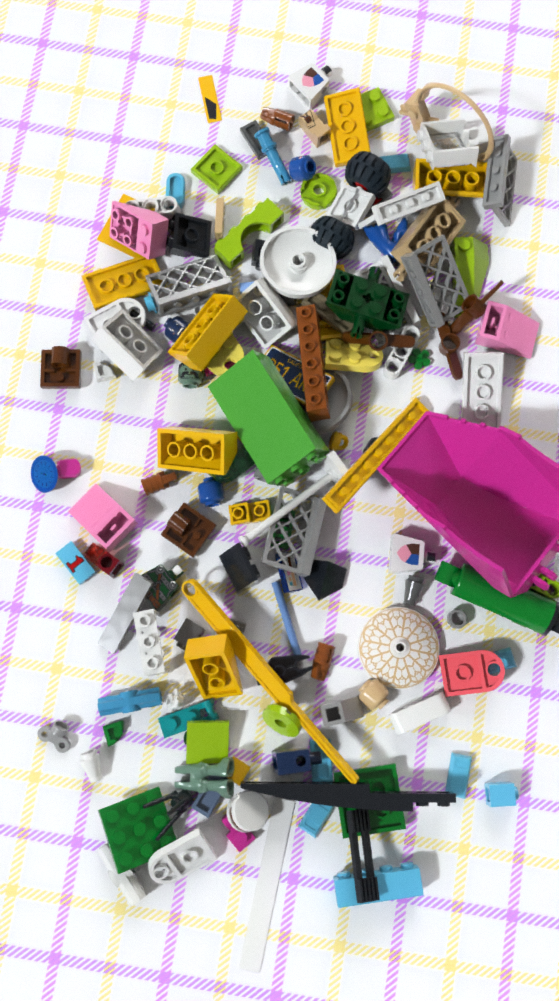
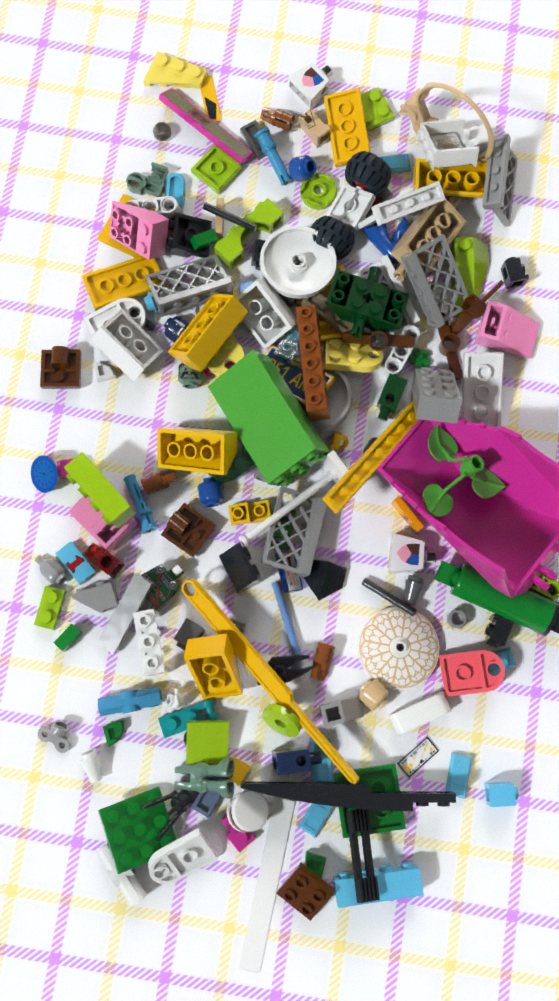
(50, 607): none -> lime plate
(51, 570): none -> light grey plant
(68, 637): none -> green piece
(99, 598): none -> light grey slope
(100, 491): none -> lime wedge
(143, 512): none -> dark azure pin
(152, 183): none -> sand green piece
(162, 127): none -> clear smoke plate
(173, 71): none -> light yellow wing
(204, 239): none -> green piece
(205, 125): none -> tile
(230, 217): none -> black bar
(289, 347): none -> clear light blue slope
(305, 891): none -> reddish brown plate
(315, 863): none -> green tile
(389, 597): none -> black bar
(393, 389): none -> dark green torso
(407, 514): none -> light orange tile
(418, 757): none -> sticker
(435, 395): none -> light grey brick
(484, 482): none -> bright green plant
(497, 631): none -> black brick
(513, 273): none -> black brick

